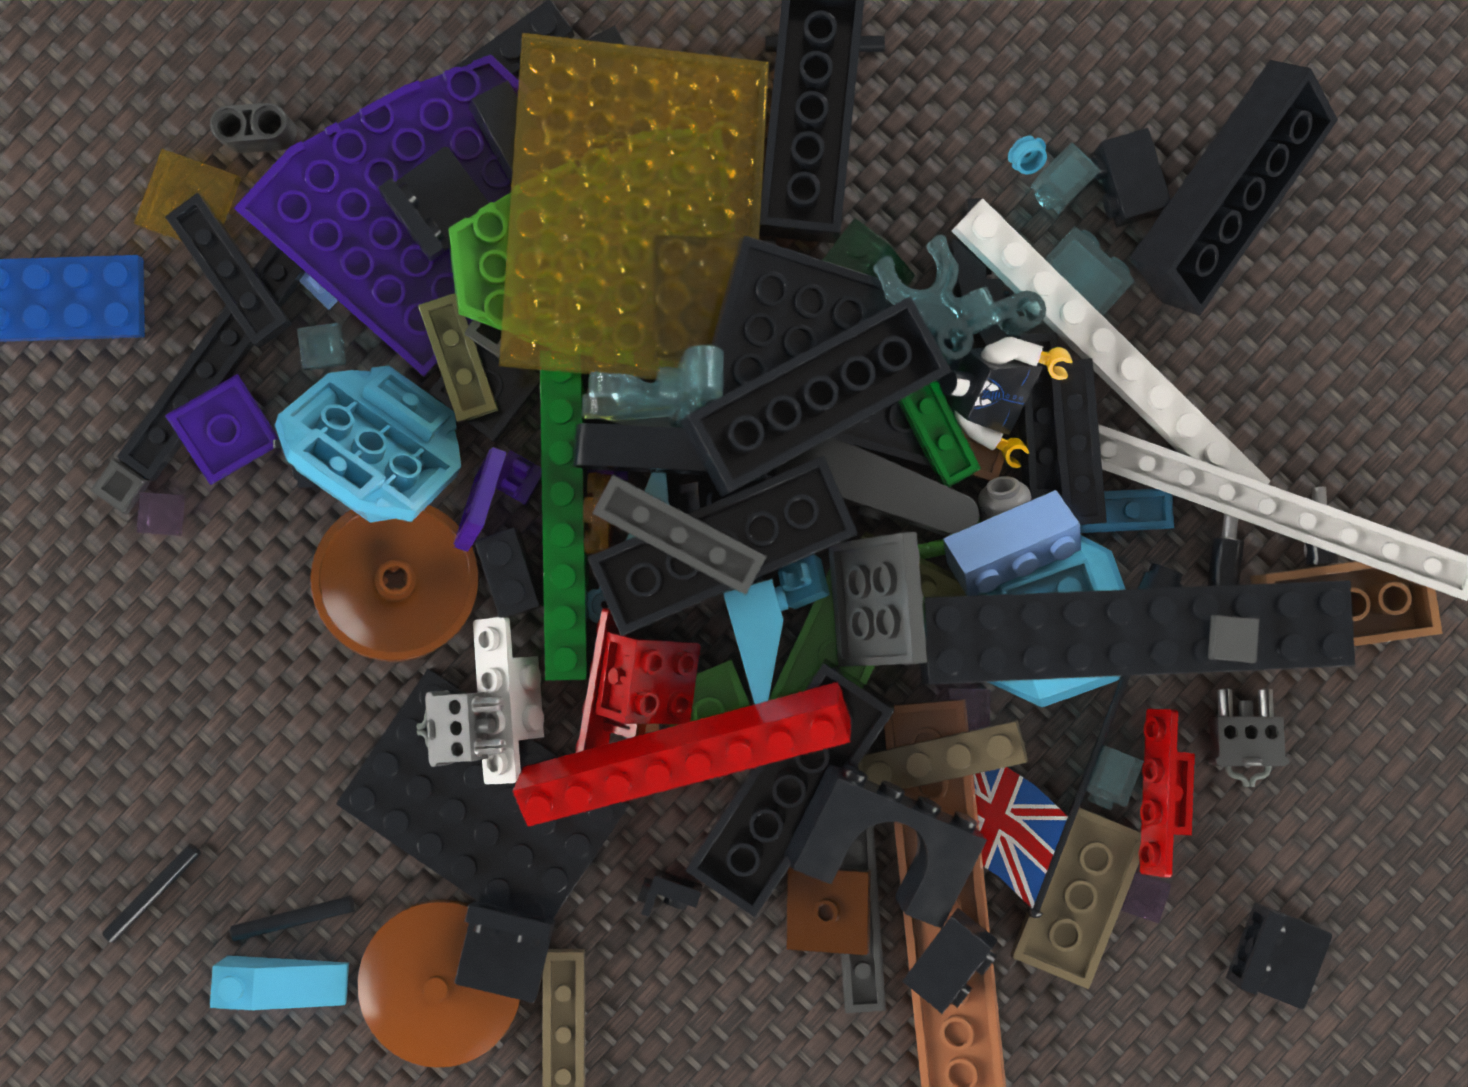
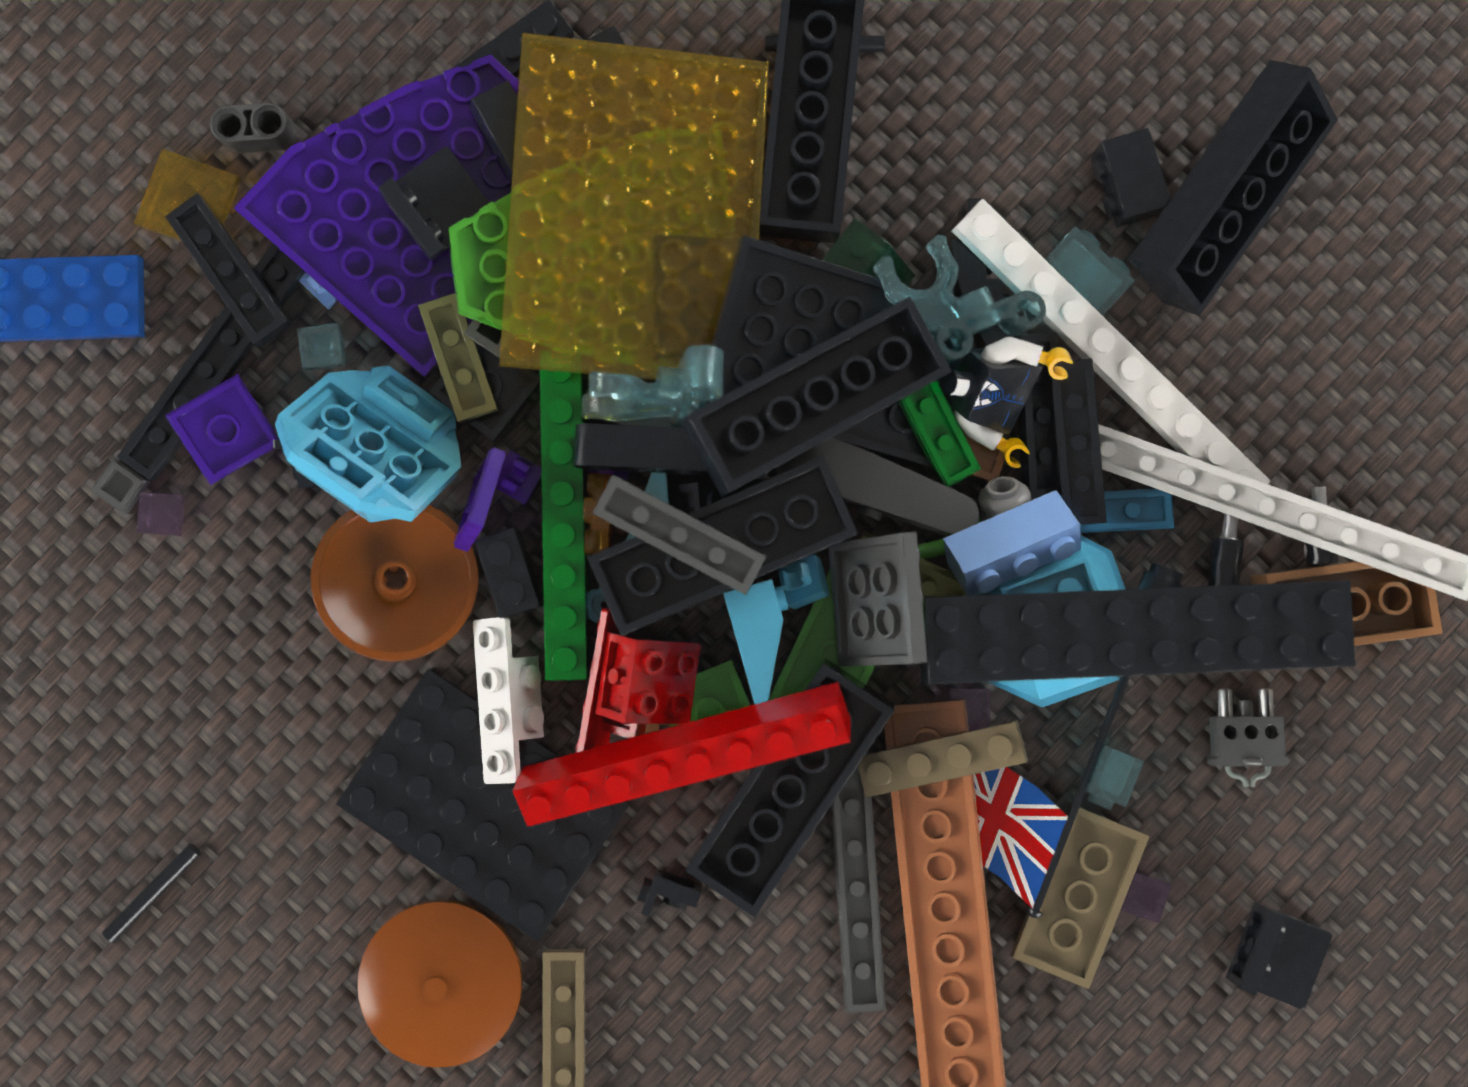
(277, 983): medium azure slope -> none
(292, 918): black bar -> none
(459, 727): piece -> none
(504, 951): black bracket -> none
(829, 915): reddish brown plate -> none
(850, 804): black arch -> none
(950, 961): black brick -> none
(1028, 155): medium azure plate -> none
(1064, 179): clear light blue brick -> none
(1166, 792): red bracket -> none
(1233, 639): dark grey tile -> none

